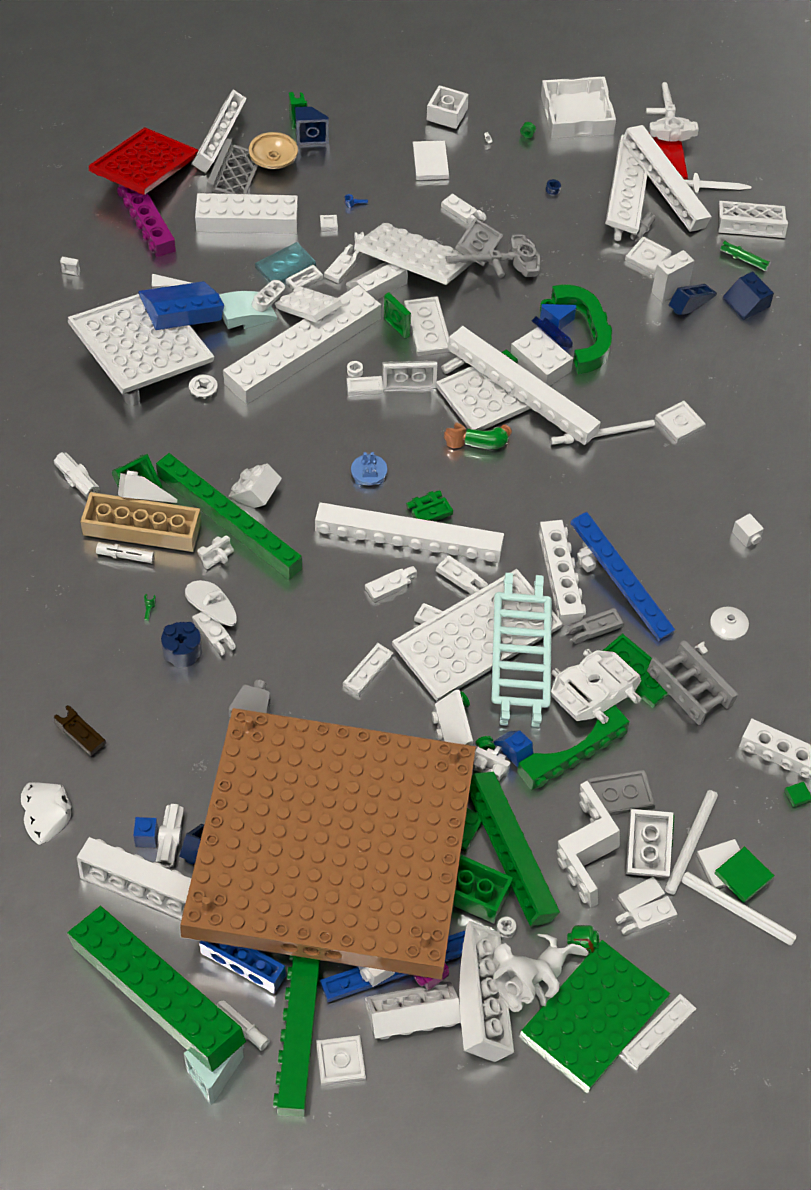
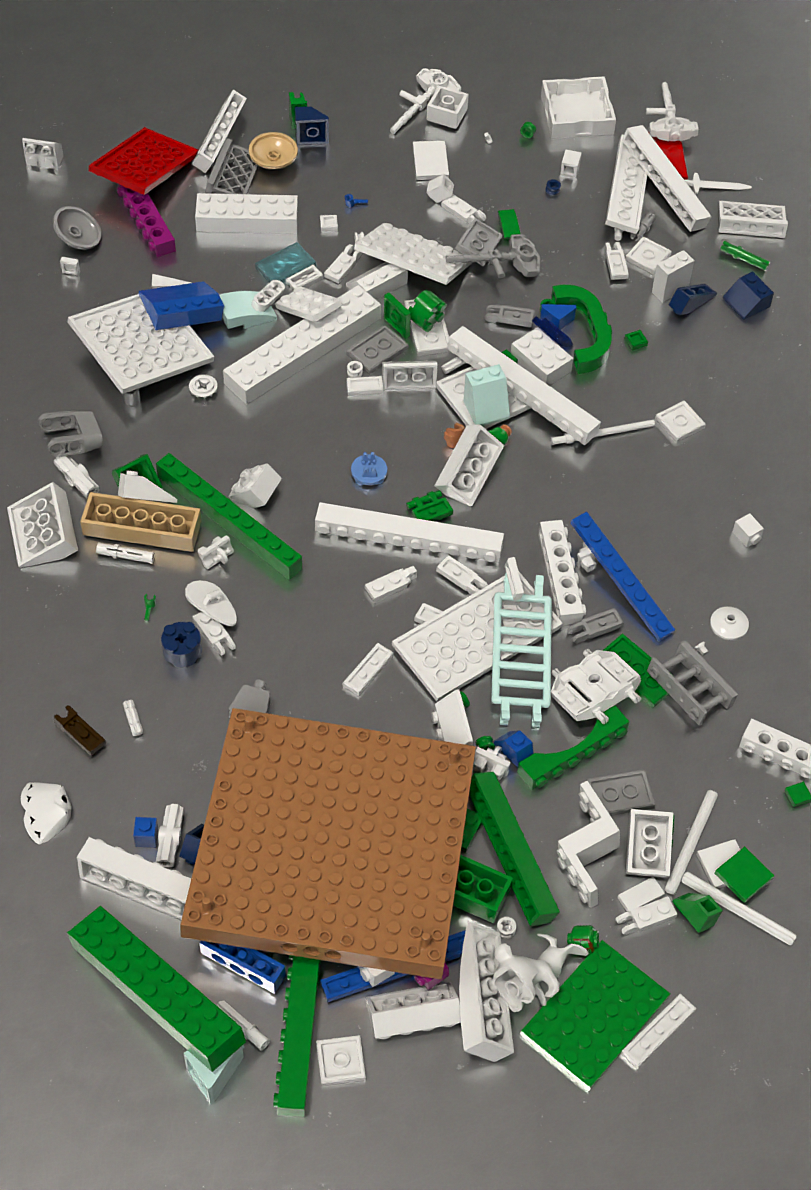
(42, 153): none -> white slope
(42, 527): none -> white slope
(76, 228): none -> light grey dish
(83, 421): none -> light grey connector
(133, 718): none -> white axle
(377, 348): none -> light grey tile
(427, 310): none -> green brick
(429, 82): none -> white bar
(440, 188): none -> white brick
(469, 464): none -> white slope
(487, 395): none -> light aqua slope
(509, 223): none -> green slope
(510, 315): none -> light grey hinge
(514, 579): none -> white tile
(570, 163): none -> white brick
(616, 262): none -> white hinge
(636, 340): none -> green tile
(698, 910): none -> green slope

